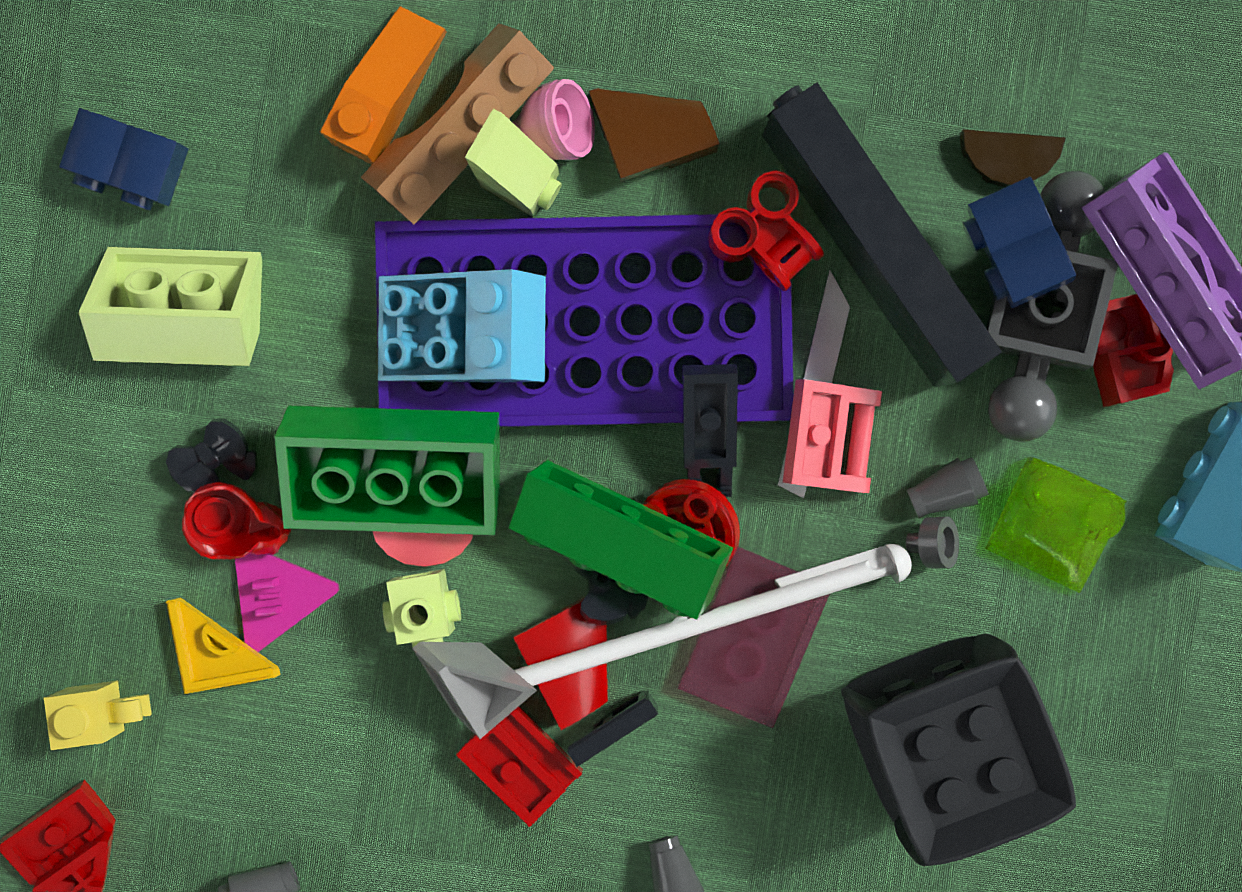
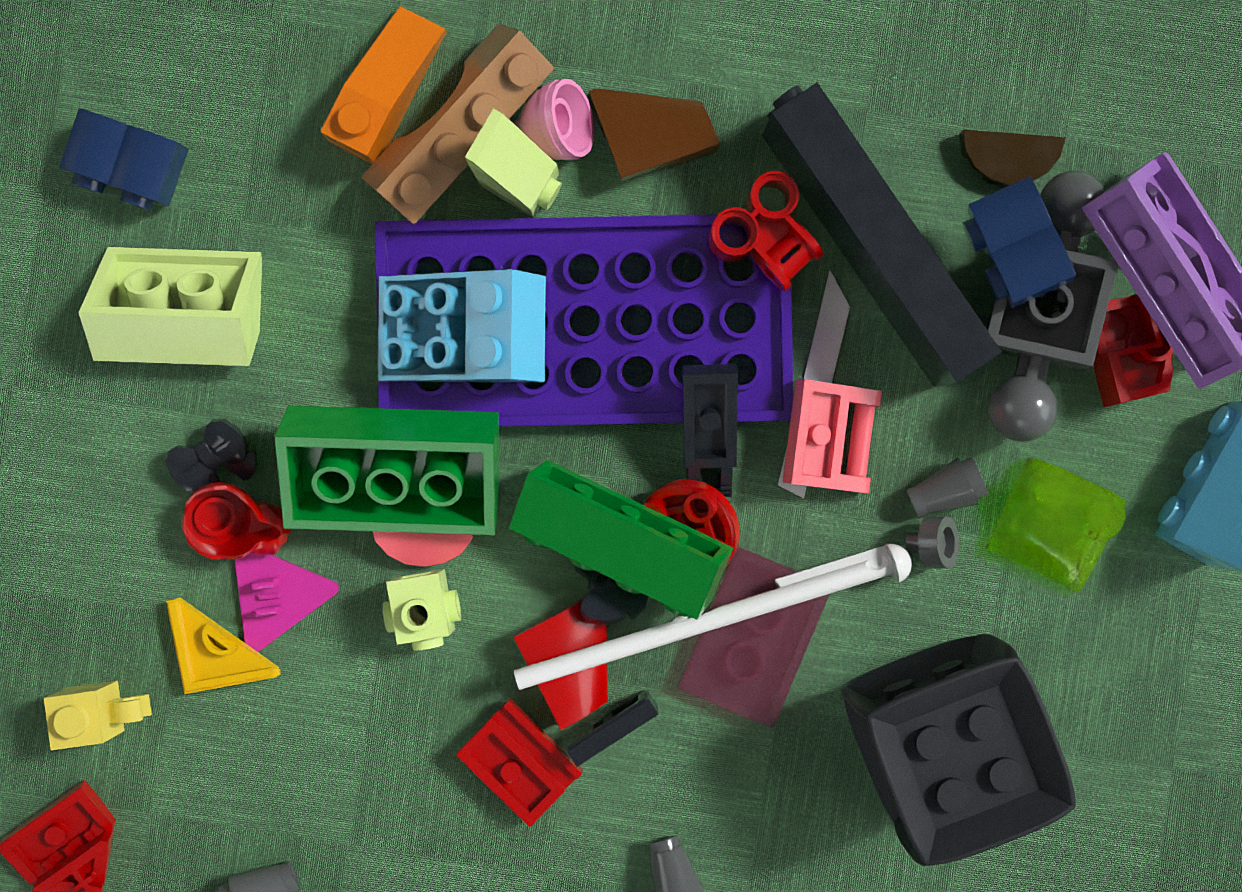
(473, 682): light grey slope -> none

